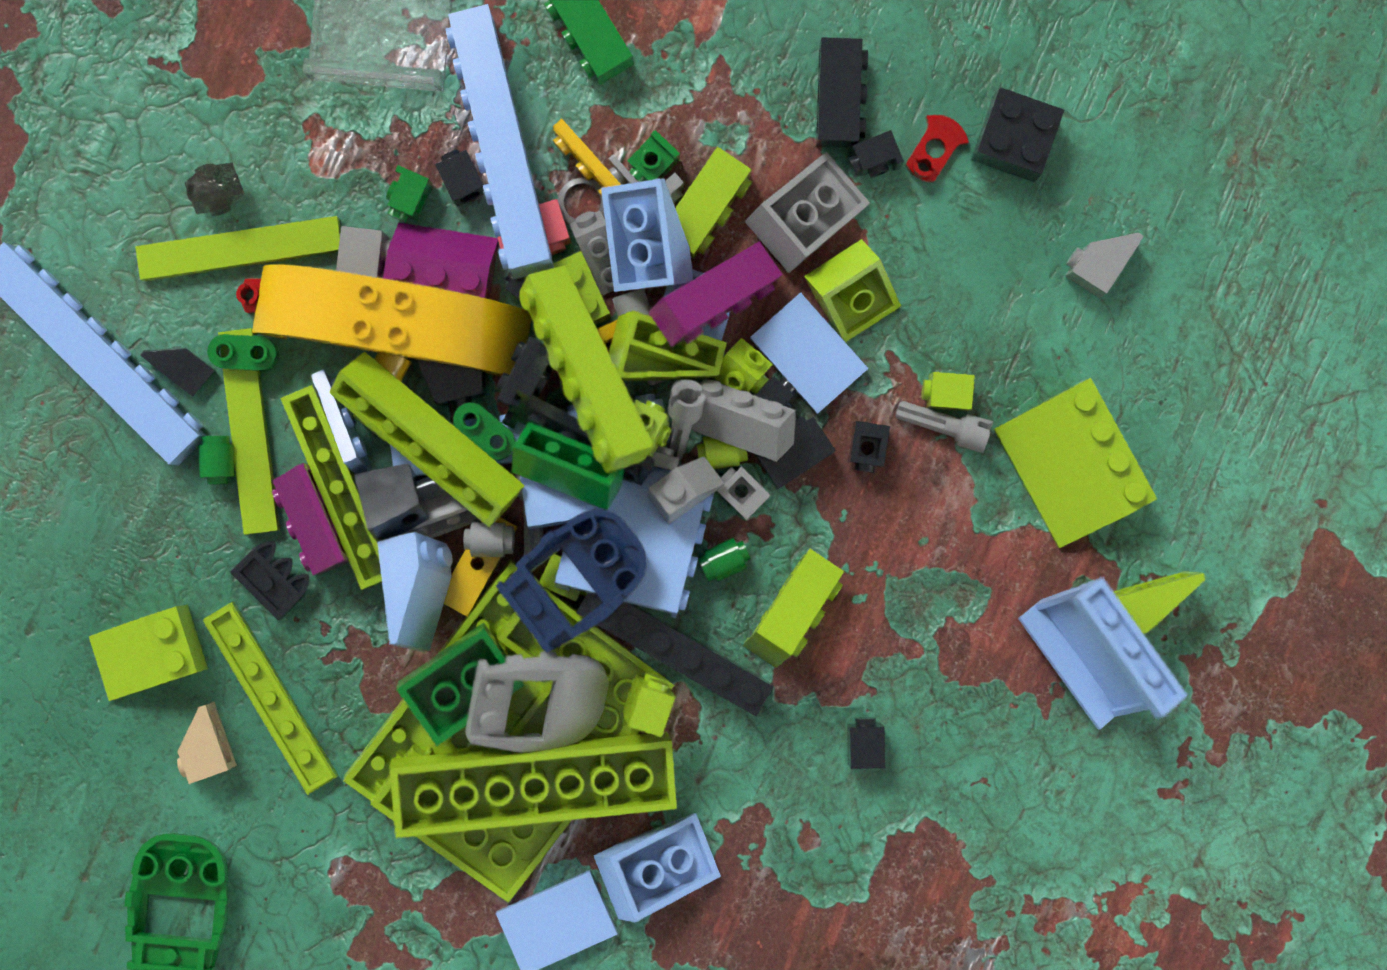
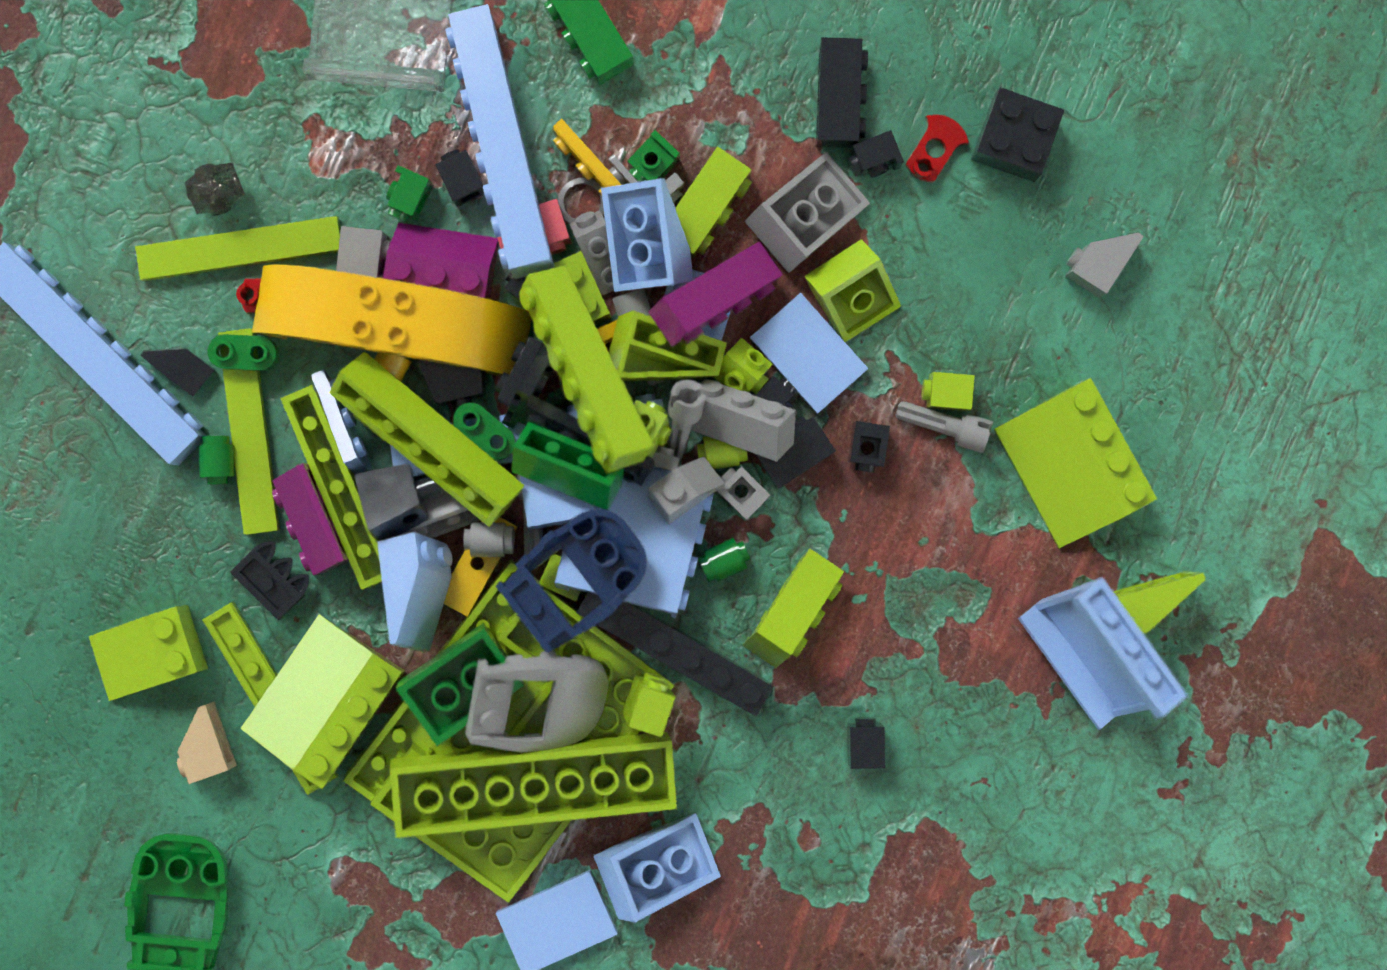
(321, 701): none -> slope

